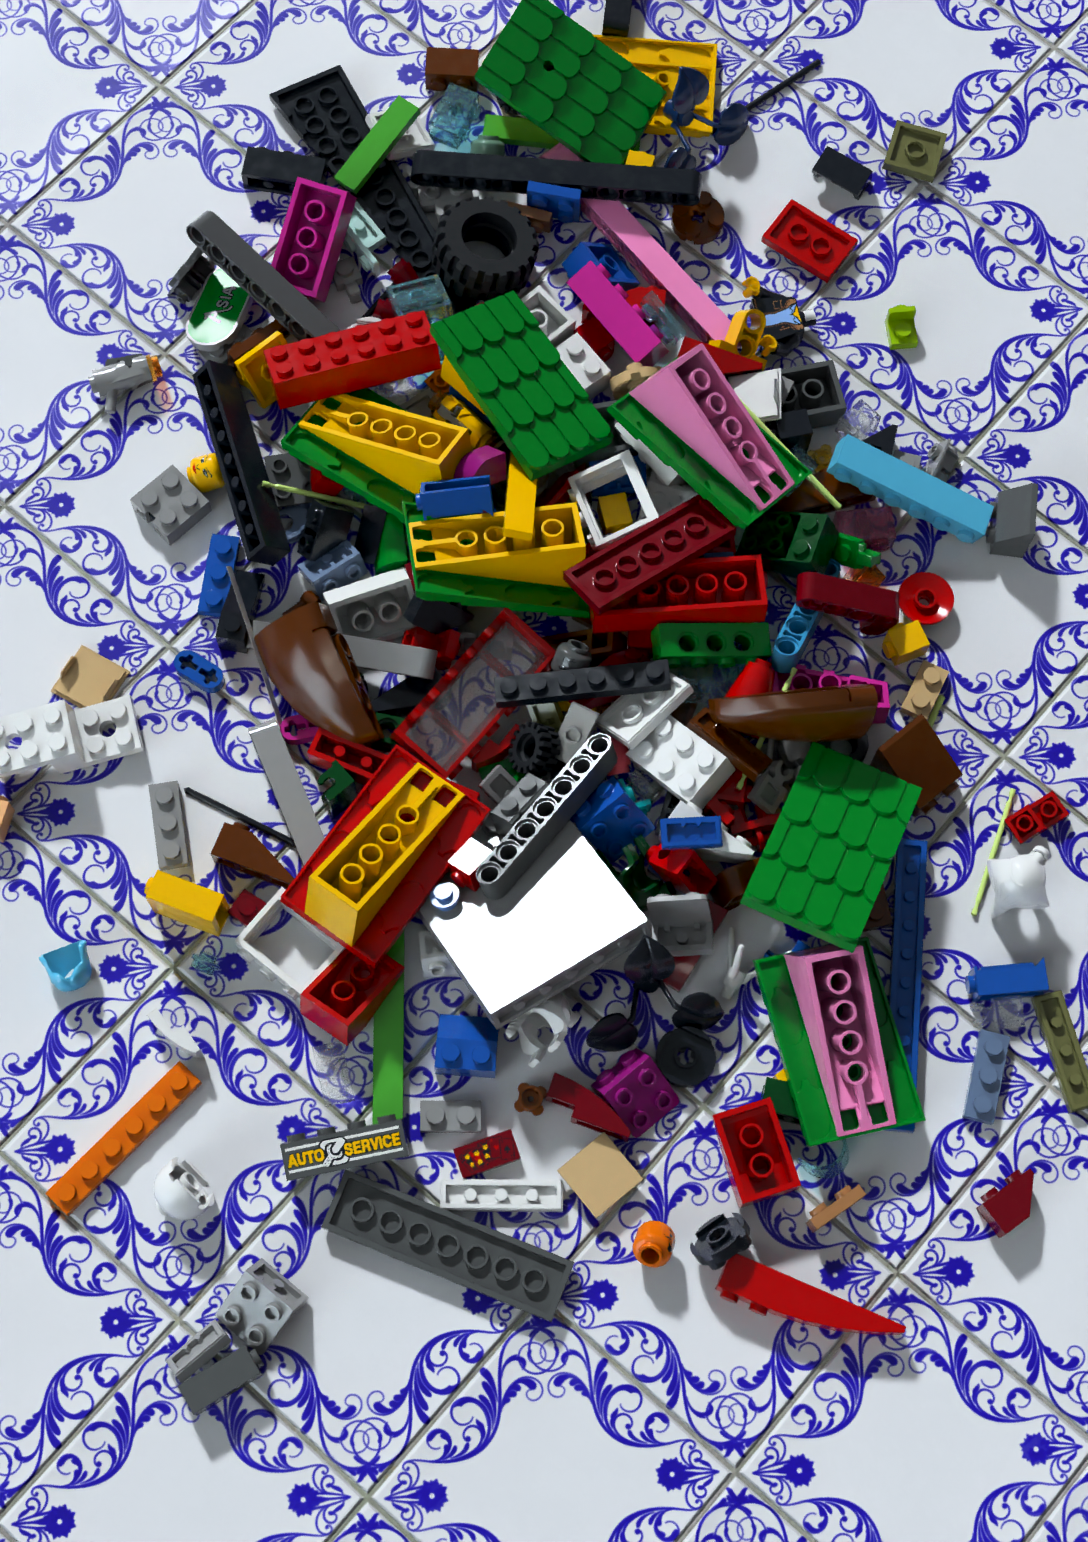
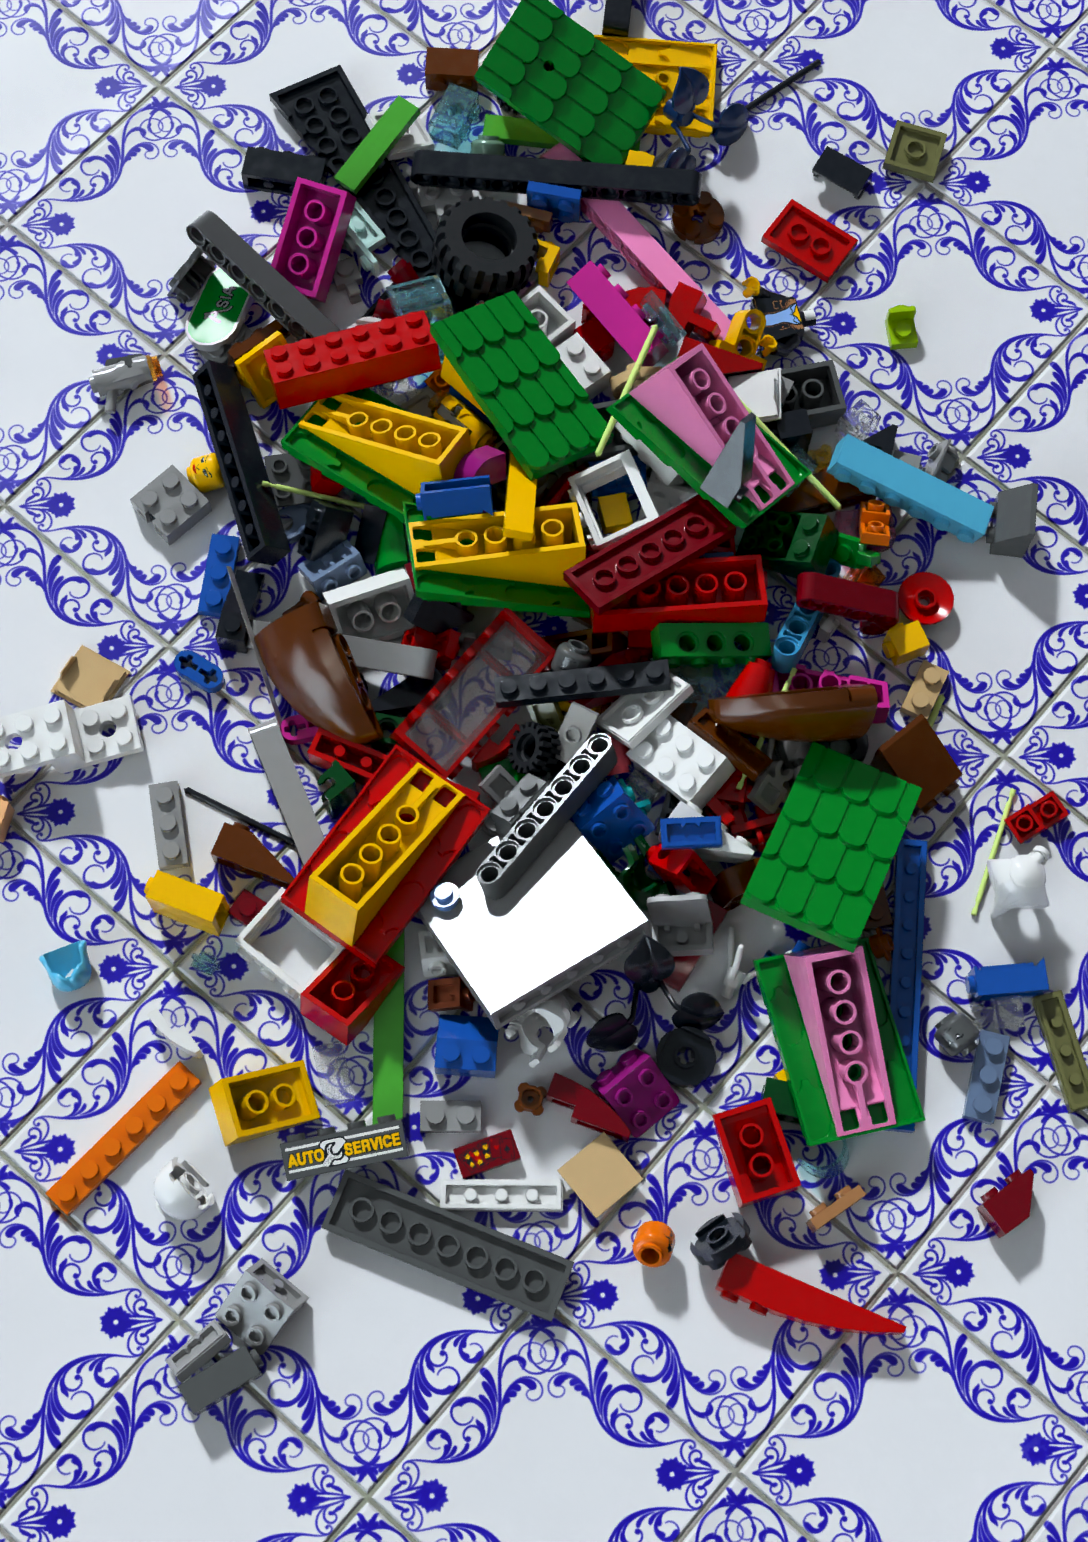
(263, 1102): none -> yellow slope
(449, 995): none -> copper bracket
(466, 862): brick -> none
(548, 262): none -> yellow bracket
(605, 255): blue slope -> none
(628, 386): none -> yellowish green axle
(686, 308): none -> red brick
(734, 466): none -> slope
(828, 628): none -> white tile
(874, 523): none -> orange slope
(881, 944): none -> dark orange plate
(957, 1034): none -> dark grey head

